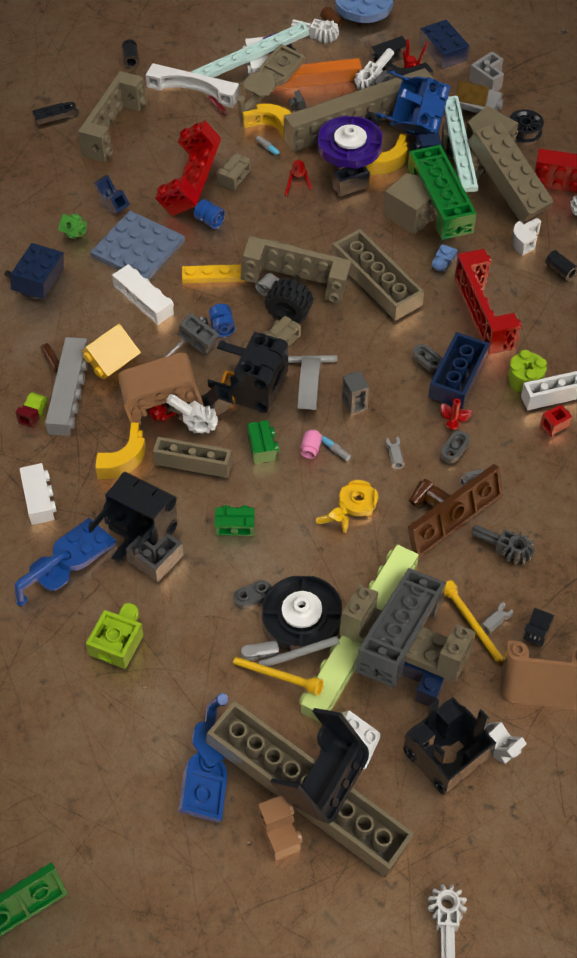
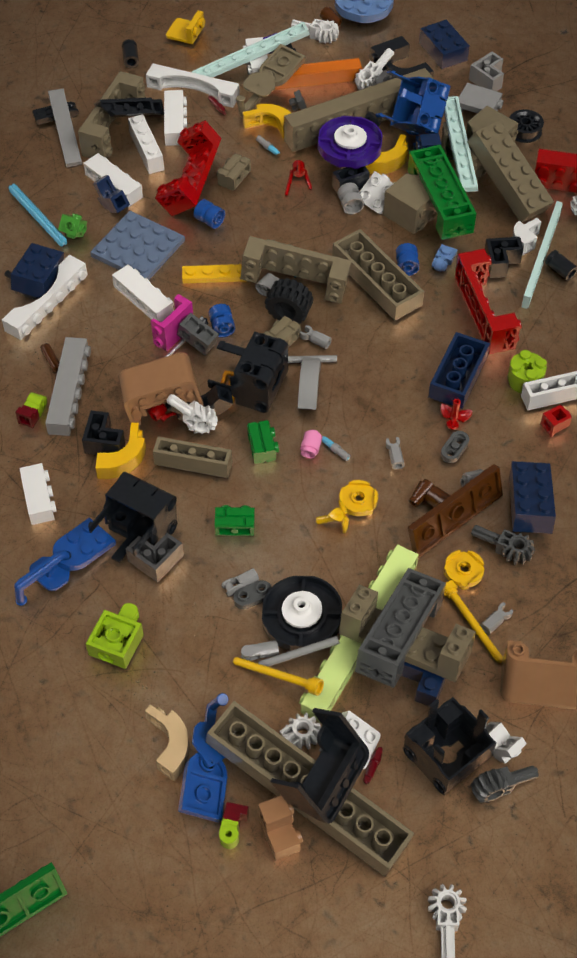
(23, 319): none -> white arch
(37, 215): none -> medium azure axle
(65, 128): none -> light grey tile
(99, 166): none -> white brick
(100, 436): none -> black brick
(110, 352): yellow brick -> none
(131, 106): none -> black wedge
(146, 144): none -> white brick
(165, 332): none -> dark pink panel
(174, 116): none -> white brick
(176, 754): none -> tan arch
(187, 30): none -> yellow bracket
(230, 824): none -> leg
(242, 580): none -> light grey bar
(291, 730): none -> white gear
(316, 337): none -> light grey bar
(350, 198): none -> light grey wheel
(355, 392): dark grey brick -> none
(374, 191): none -> white bracket
(374, 762): none -> dark red piece
(408, 258): none -> blue wheel
(410, 61): red plant -> none
(428, 359): dark grey plate -> none
(464, 579): none -> yellow plate
(472, 93): pearl gold slope -> none
(500, 782): none -> dark grey gear
(502, 253): none -> black brick
(532, 497): none -> dark blue brick
(538, 626): black brick -> none
(542, 255): none -> light aqua tile

